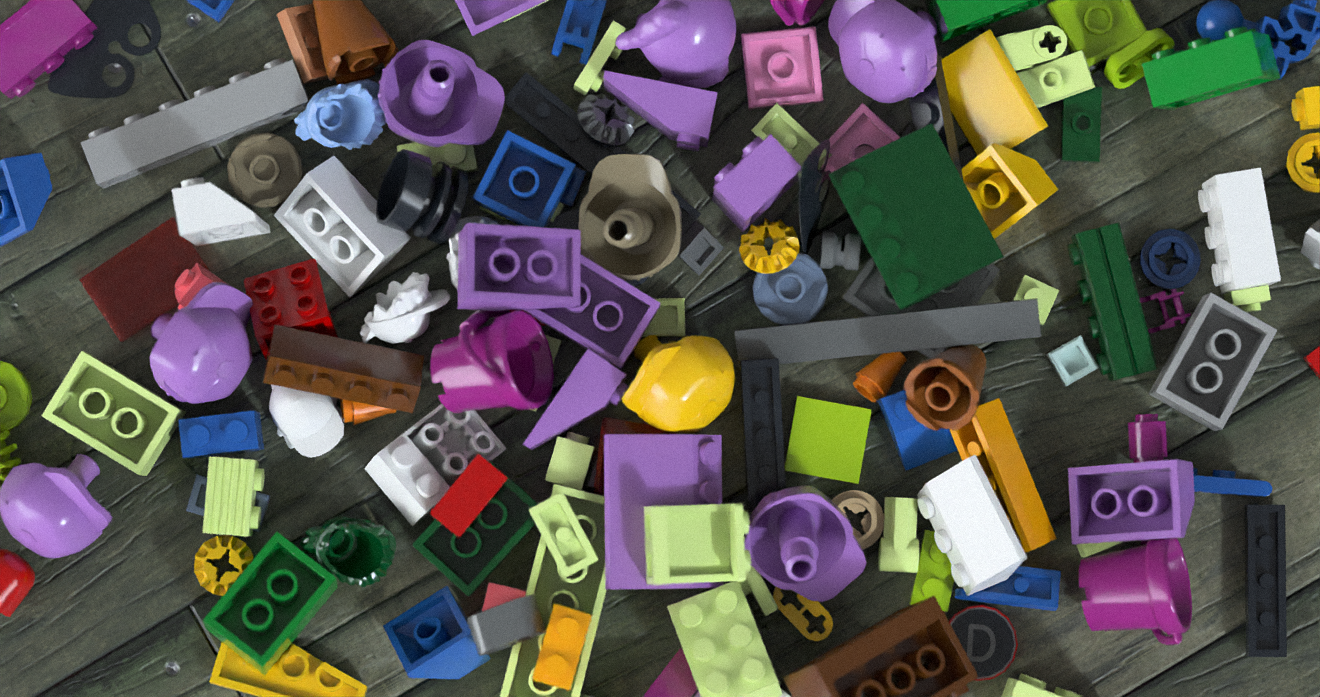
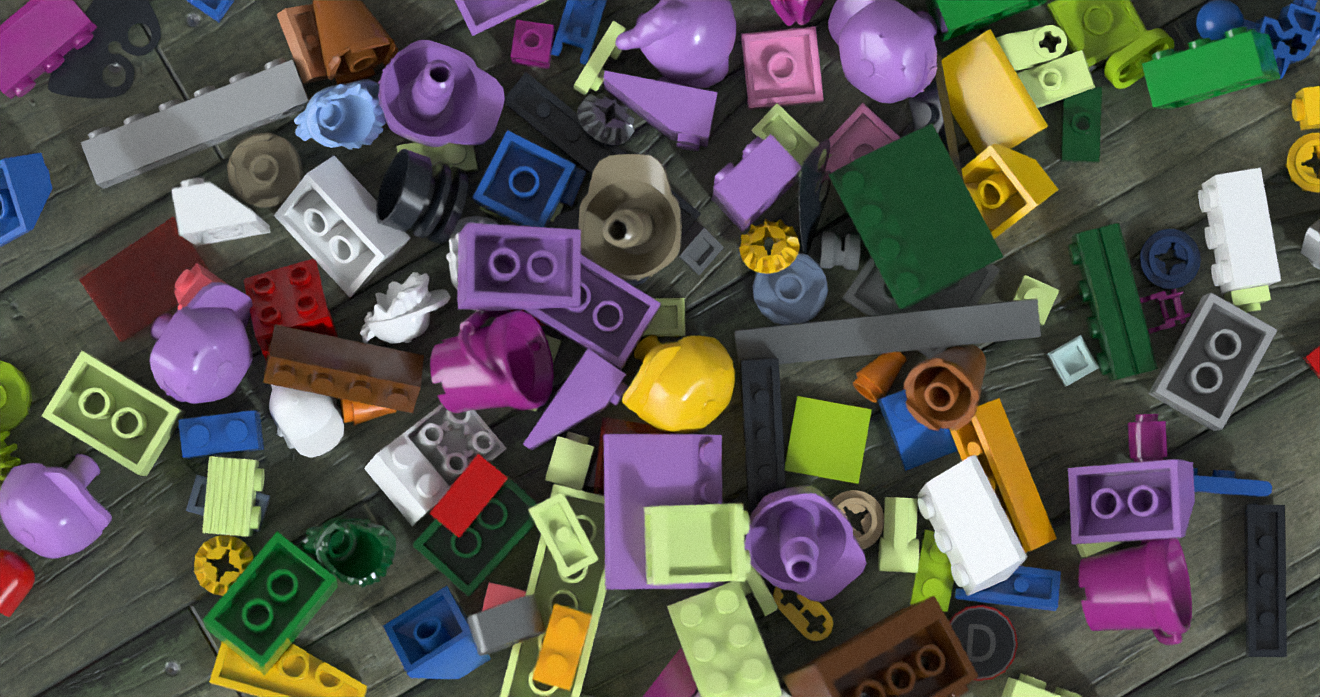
(532, 44): none -> magenta brick

